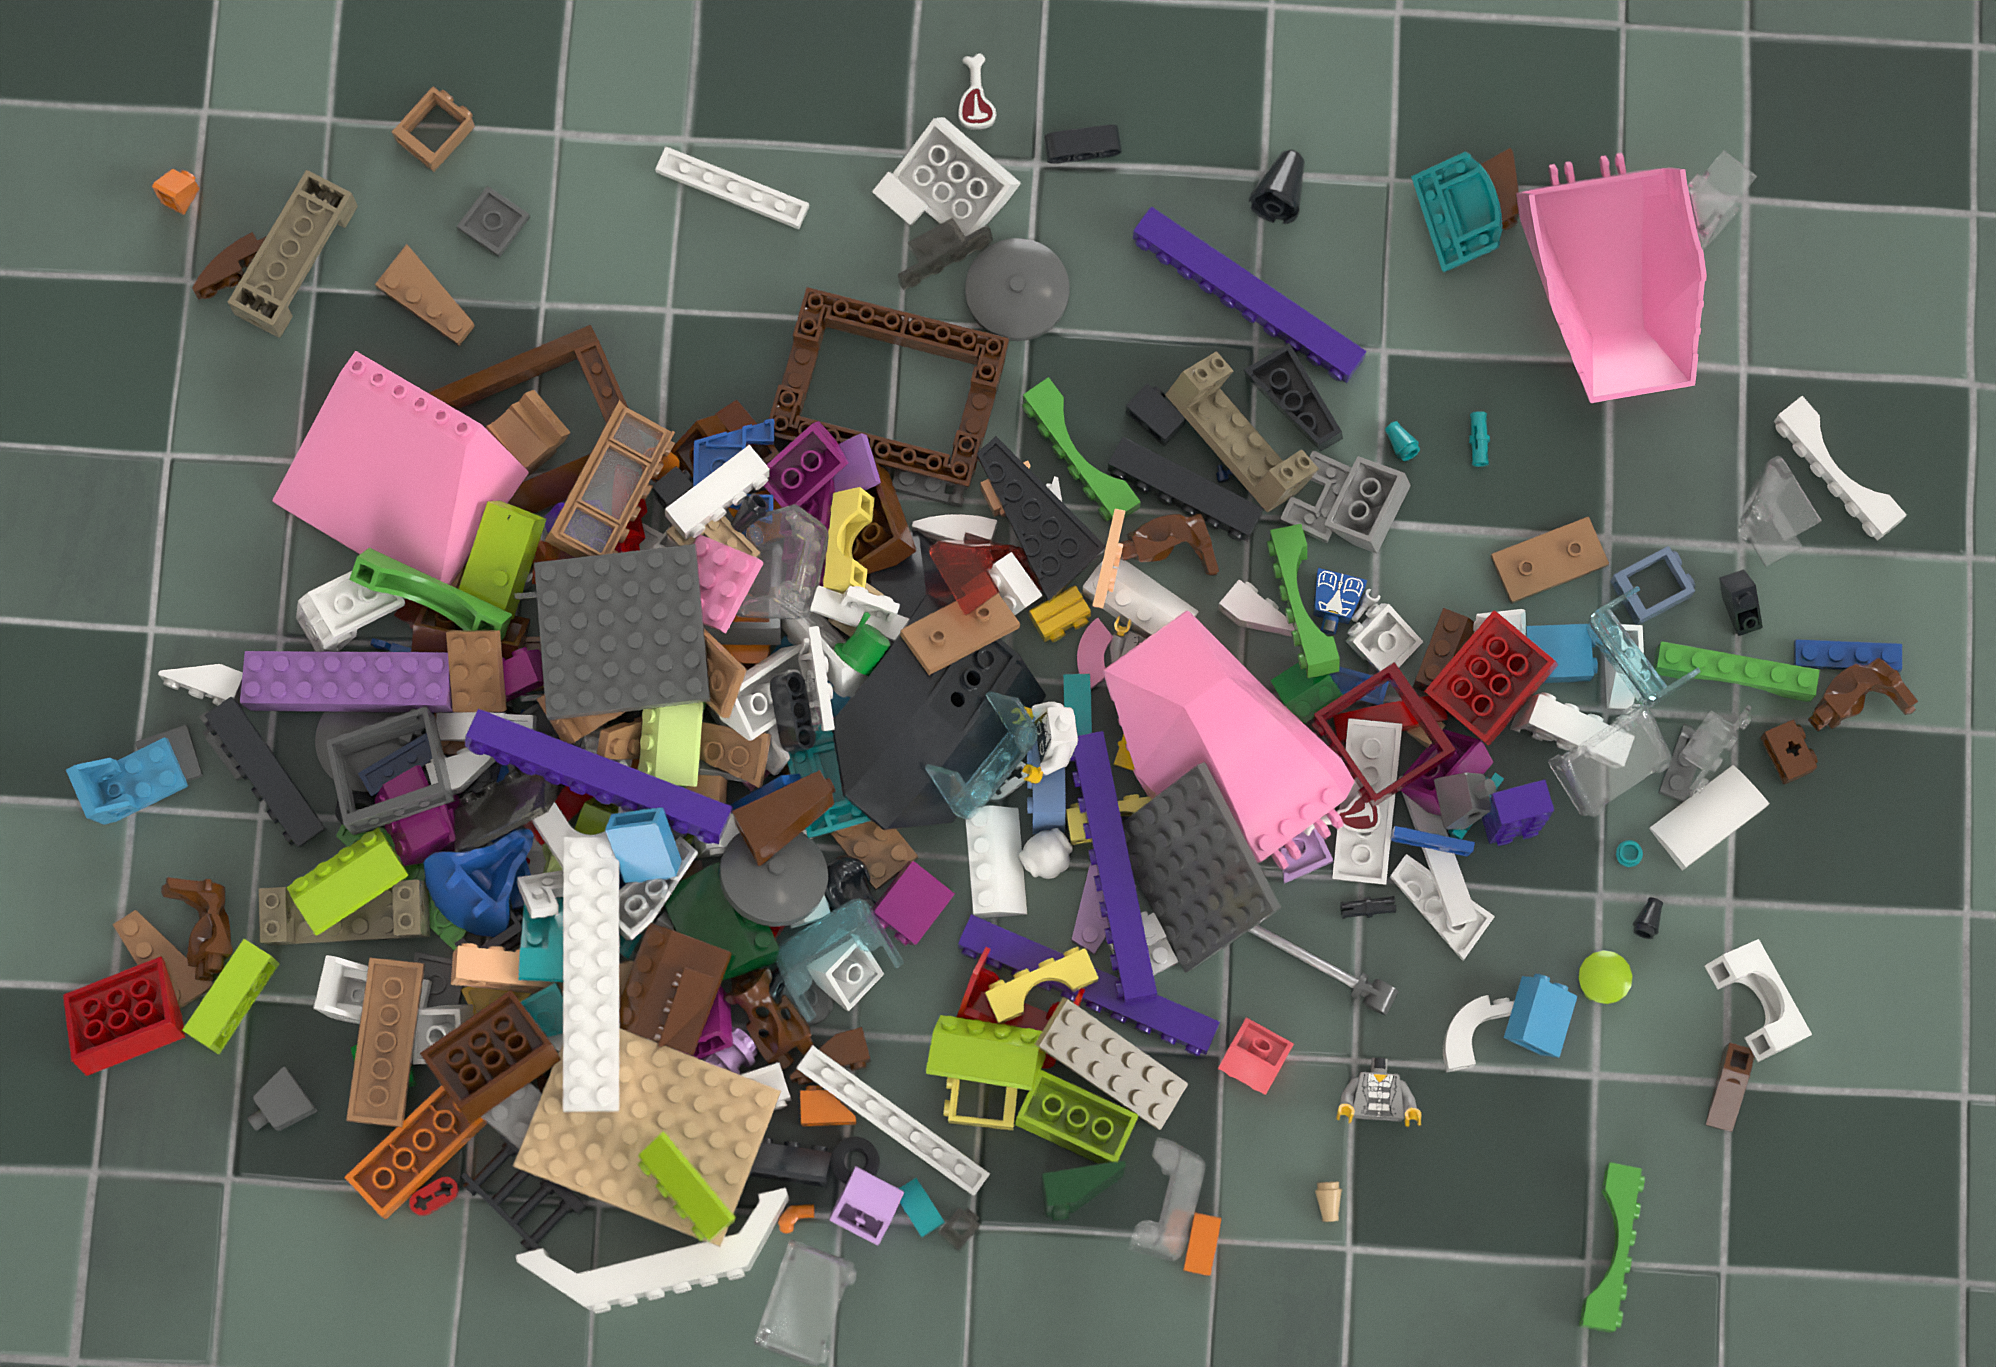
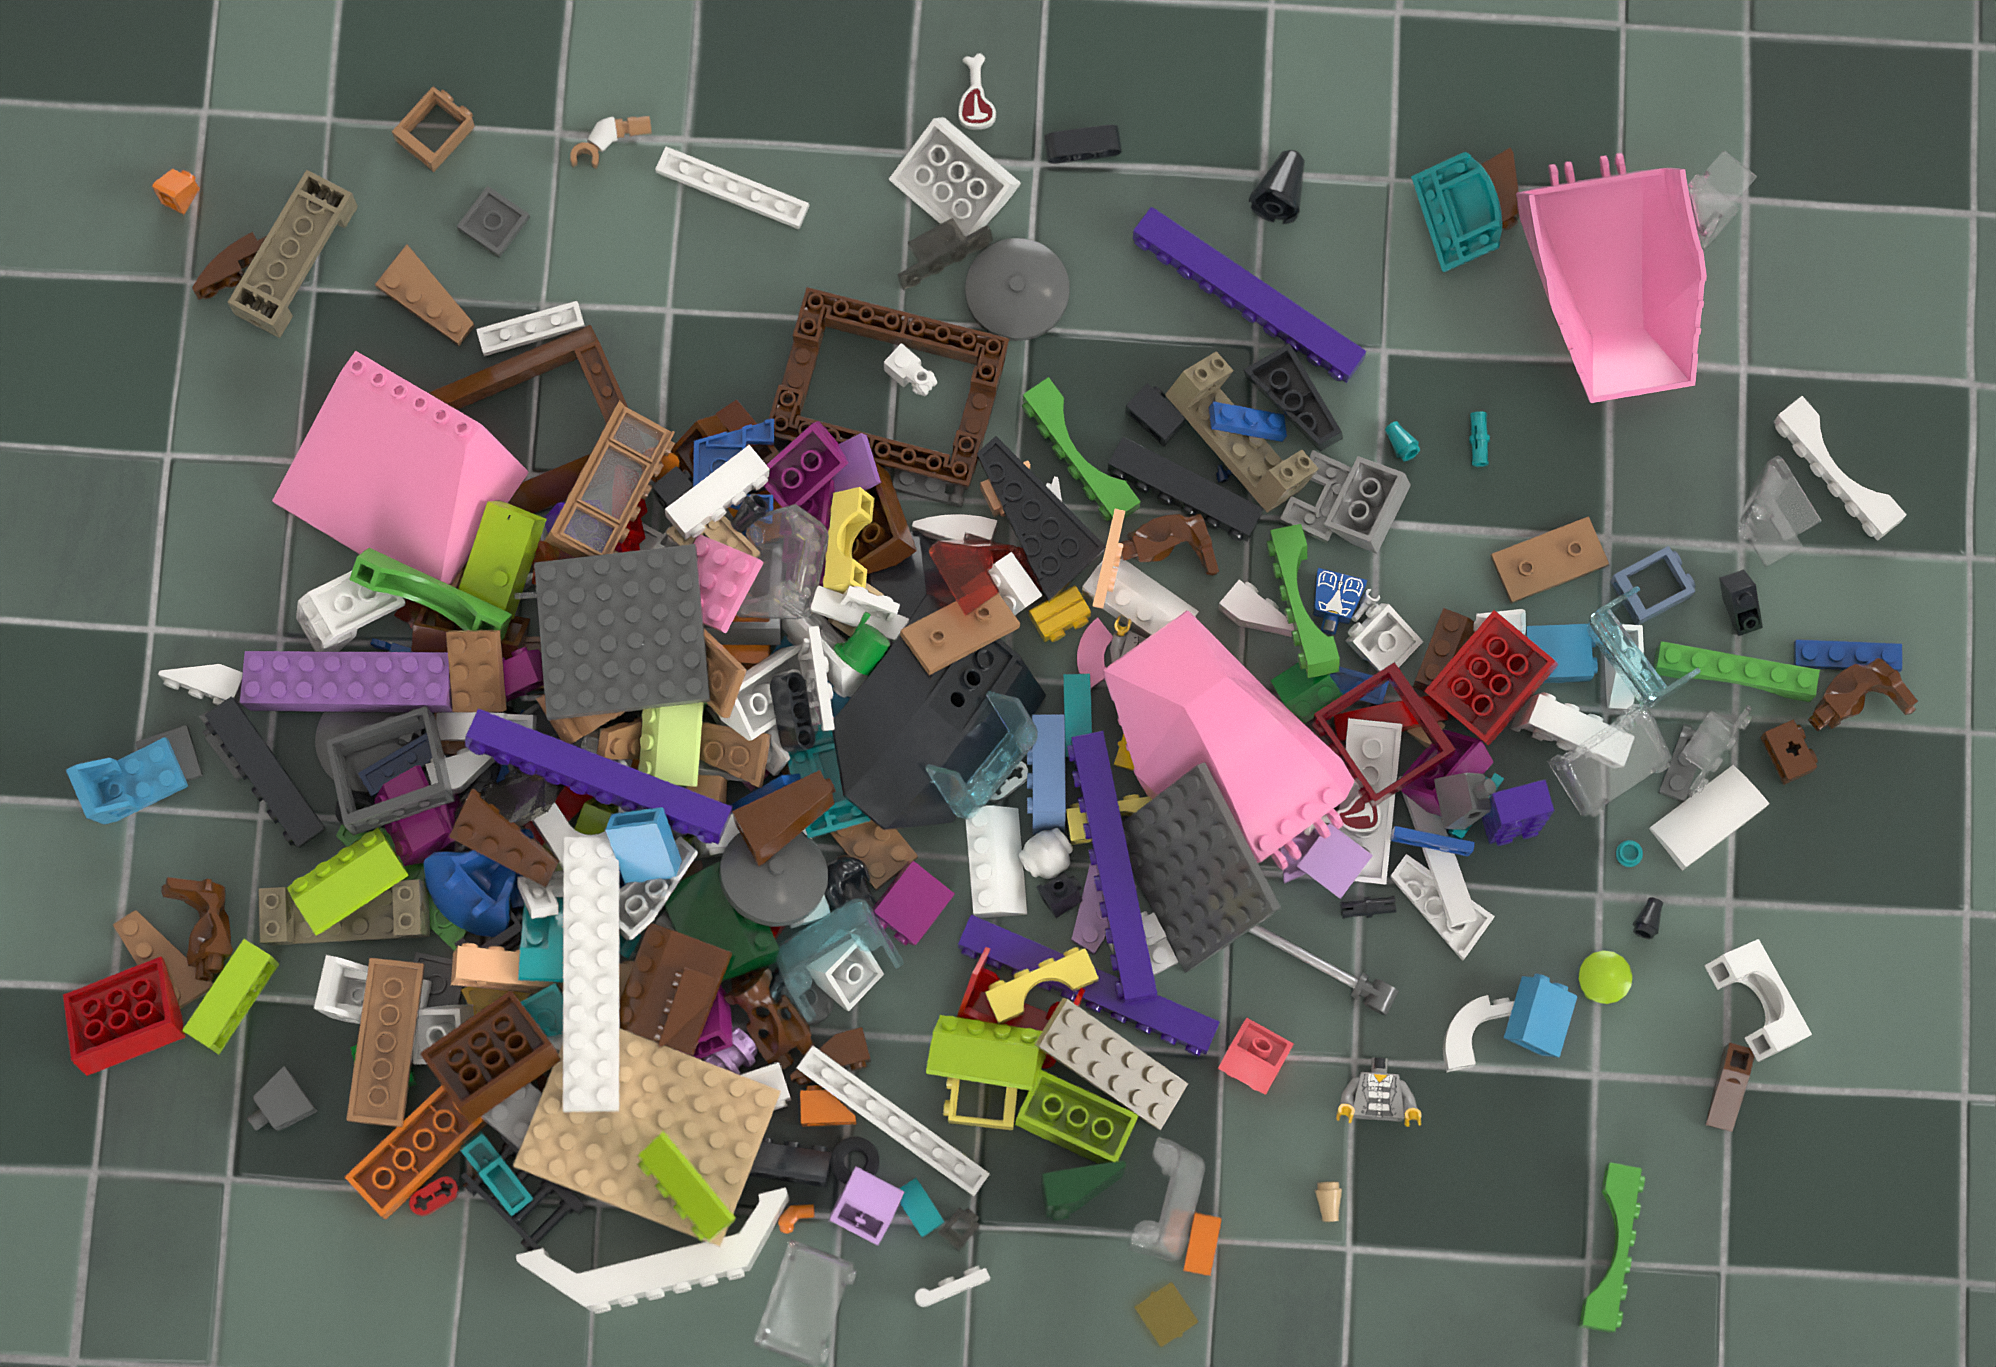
(495, 1173): none -> teal slope
(498, 839): none -> reddish brown wing
(530, 328): none -> white plate
(530, 431): medium nougat slope -> none
(606, 132): none -> medium nougat piece
(900, 198): white tile -> none
(906, 368): none -> white brick
(951, 1287): none -> white plate
(1055, 738): white torso -> none
(1060, 894): none -> black brick
(1166, 1314): none -> clear yellow piece
(1247, 421): none -> blue plate
(1335, 861): none -> lavender tile

